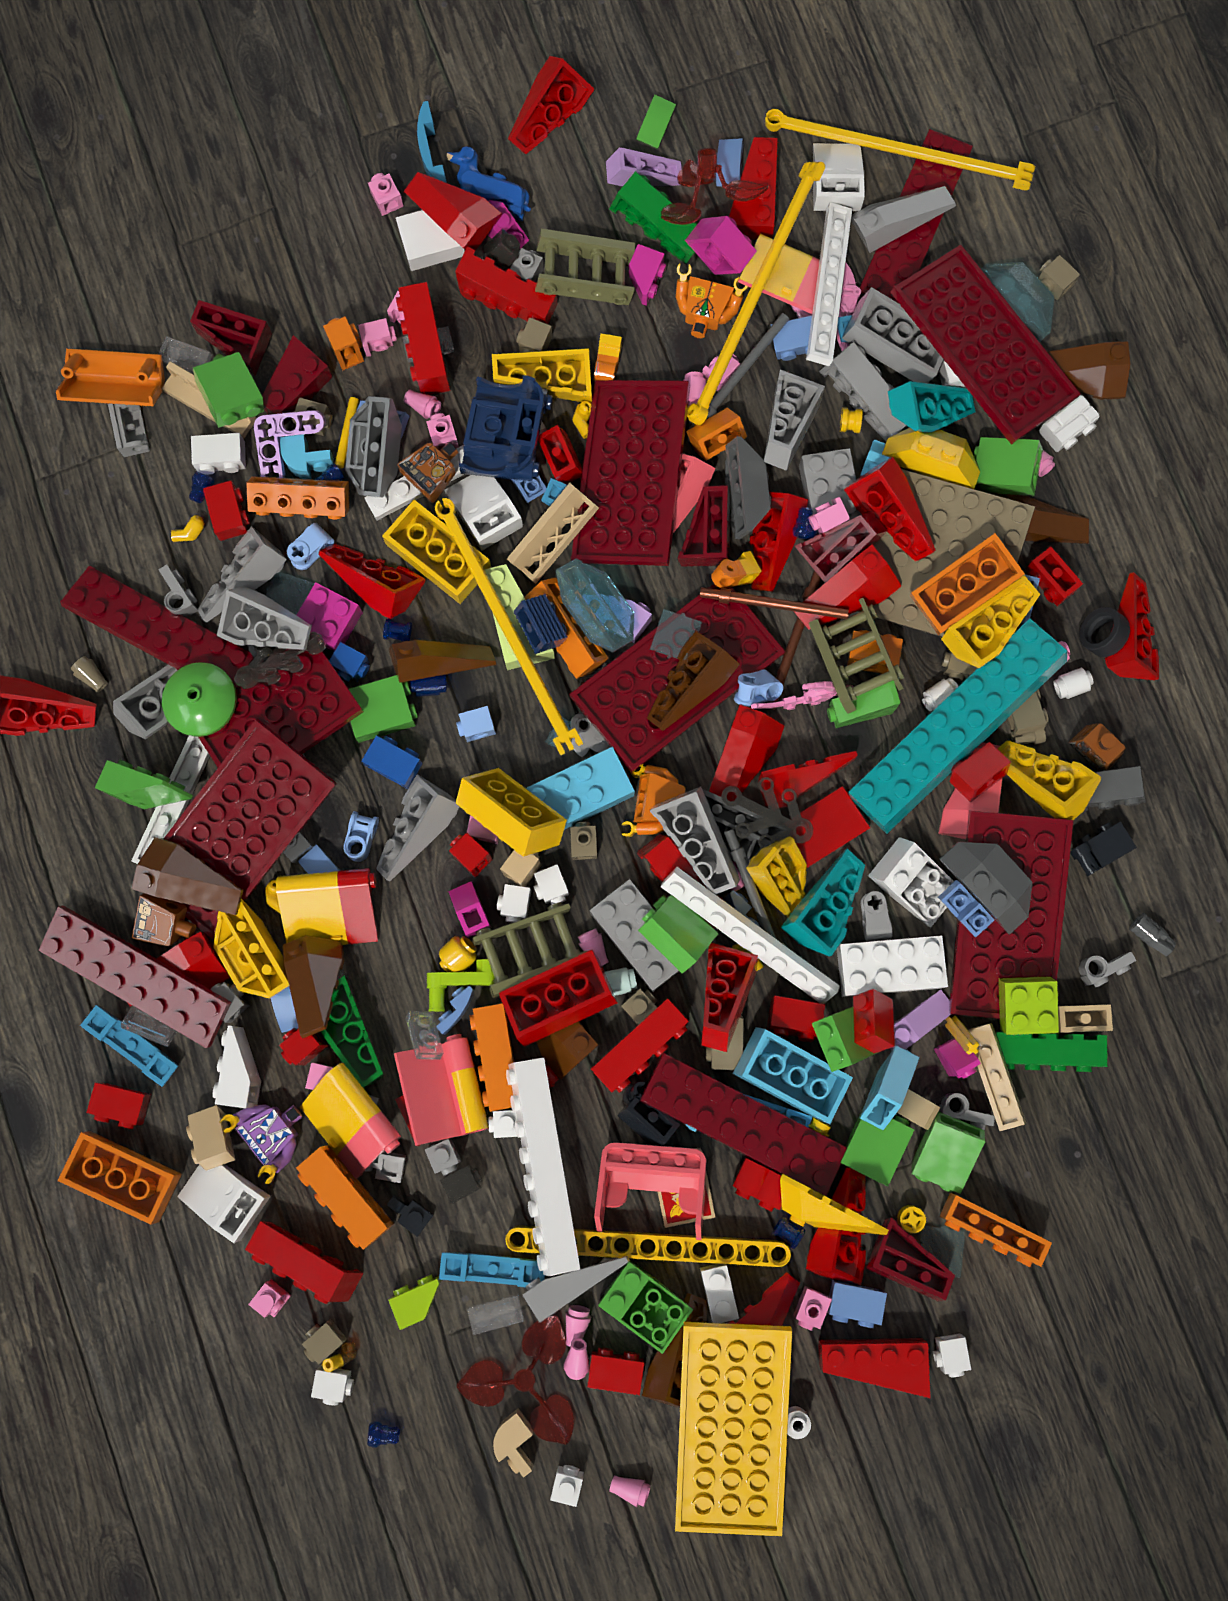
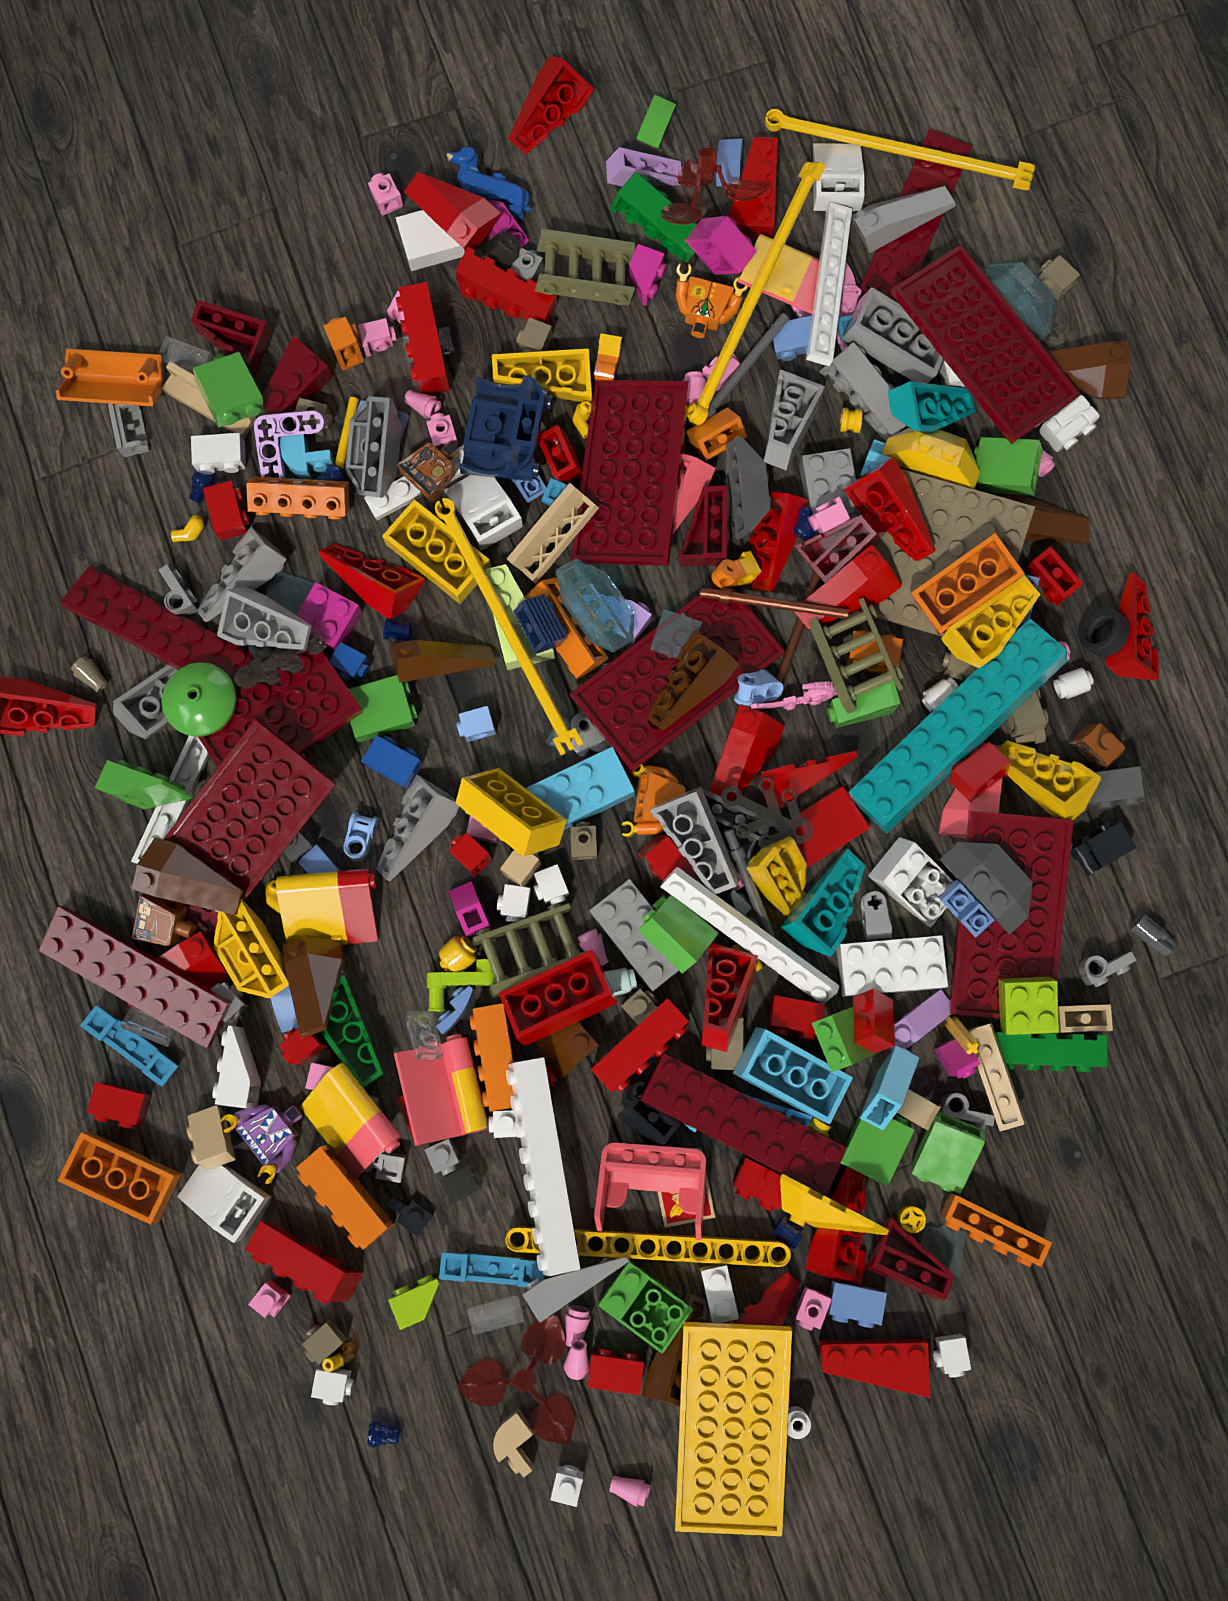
(308, 546): light blue piece -> none
(424, 129): dark azure slope -> none
(429, 686): clear blue brick -> none

